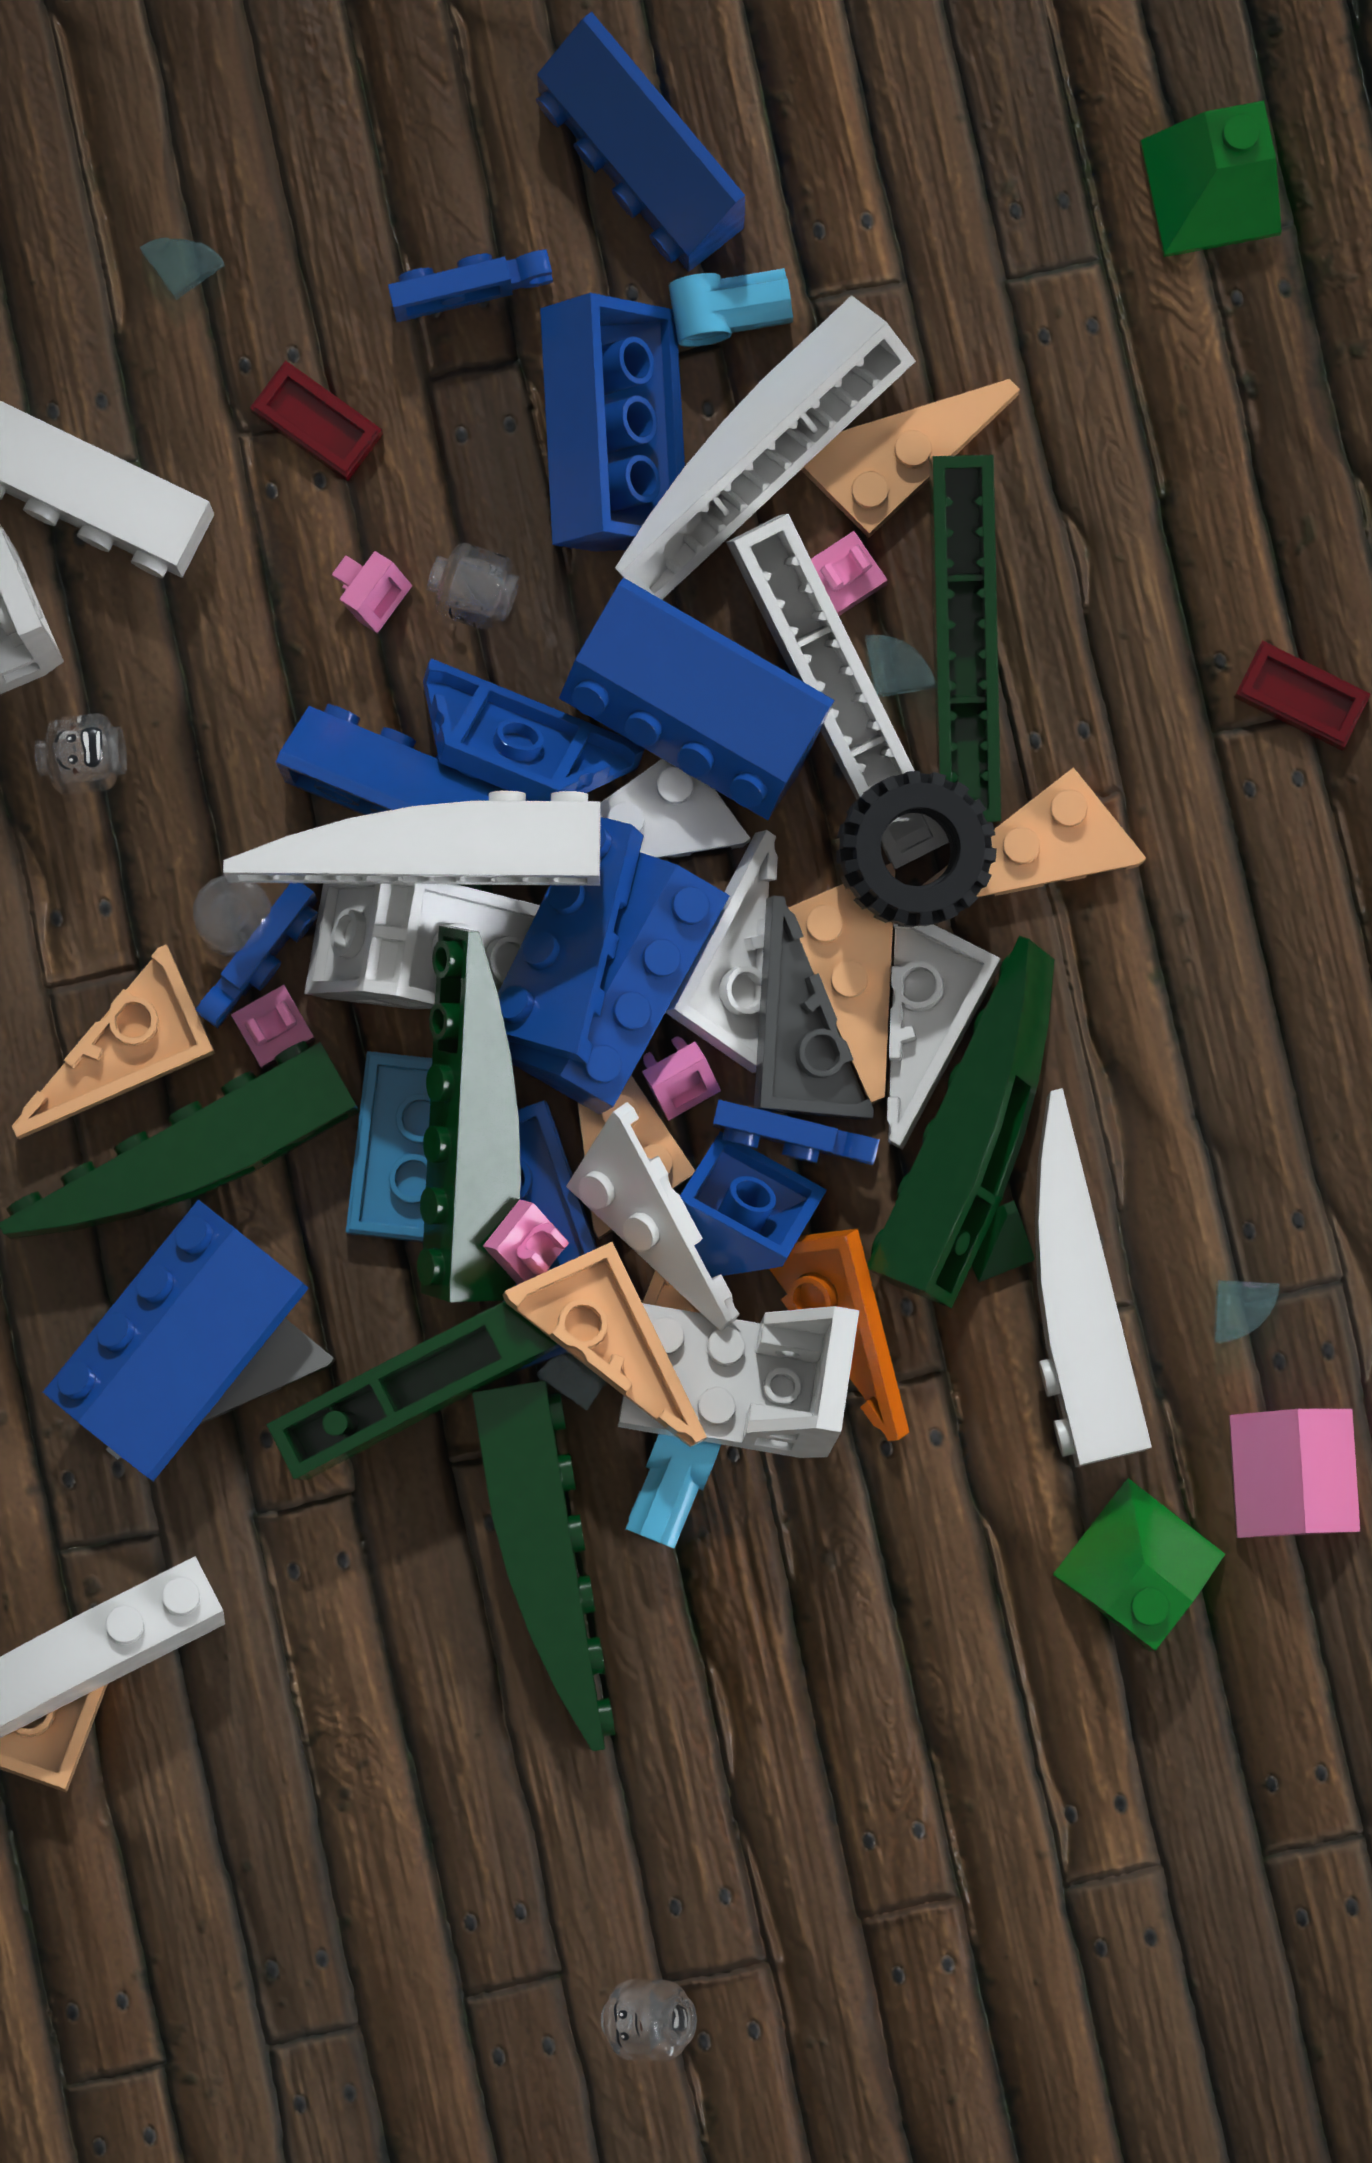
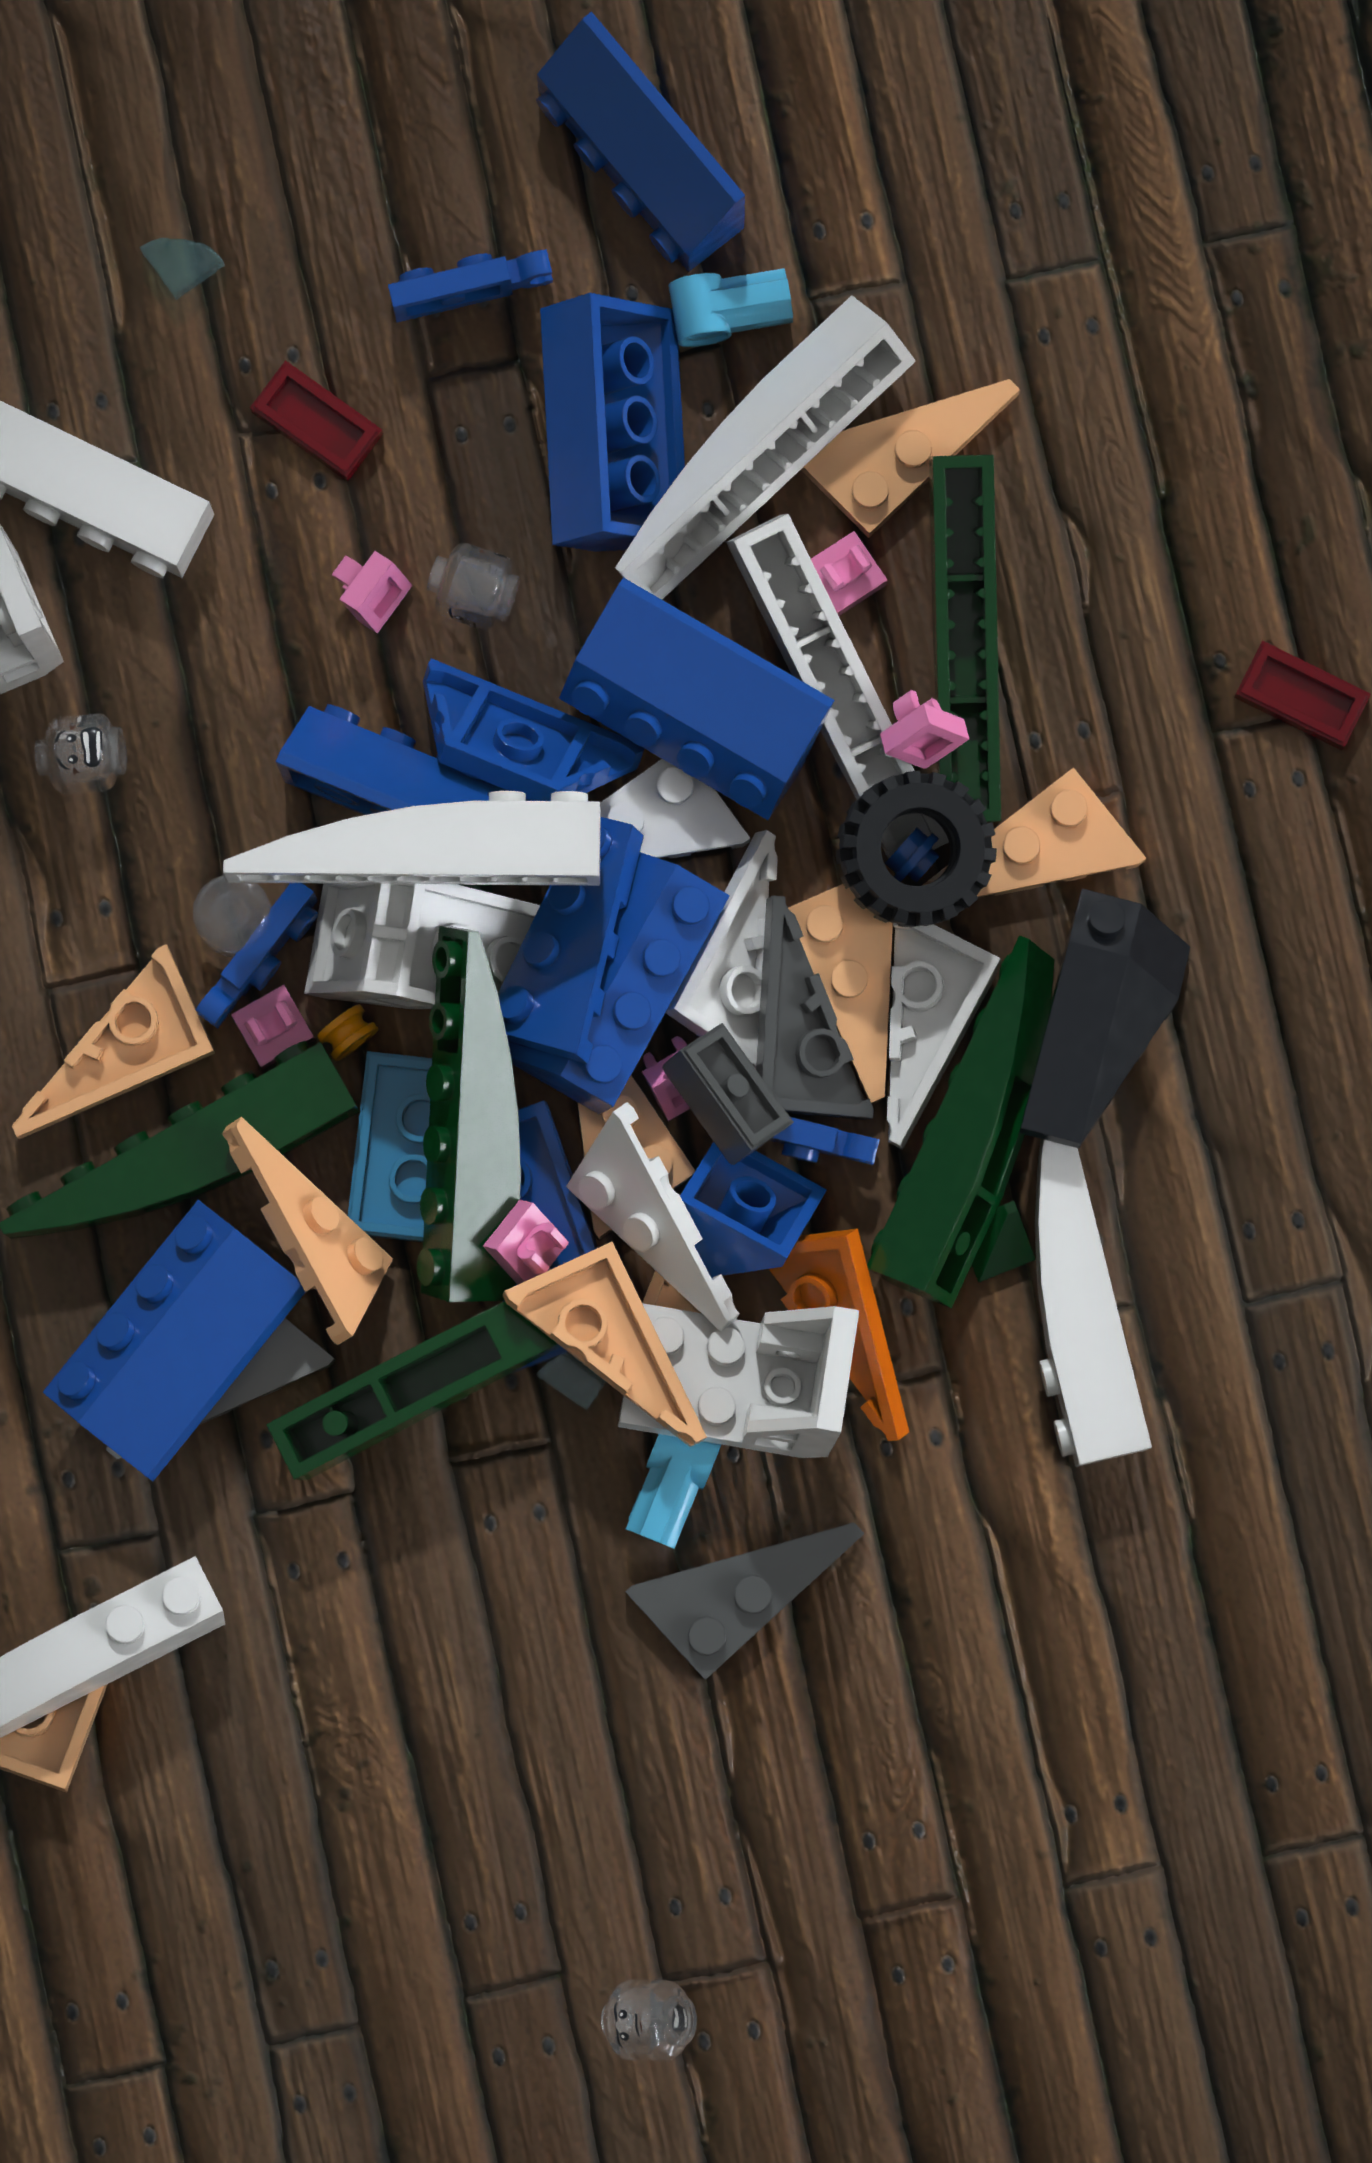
(314, 1232): none -> light nougat wing
(347, 1032): none -> light orange bush
(540, 1540): dark green slope -> none
(726, 1094): none -> dark grey slope
(726, 1602): none -> dark grey wing
(896, 666): clear light blue tile -> none
(913, 856): none -> blue plate
(922, 732): none -> bright pink tile
(1108, 1002): none -> black wedge
(1139, 1565): green slope -> none
(1214, 180): green slope -> none
(1242, 1308): clear light blue tile -> none
(1294, 1472): bright pink slope -> none

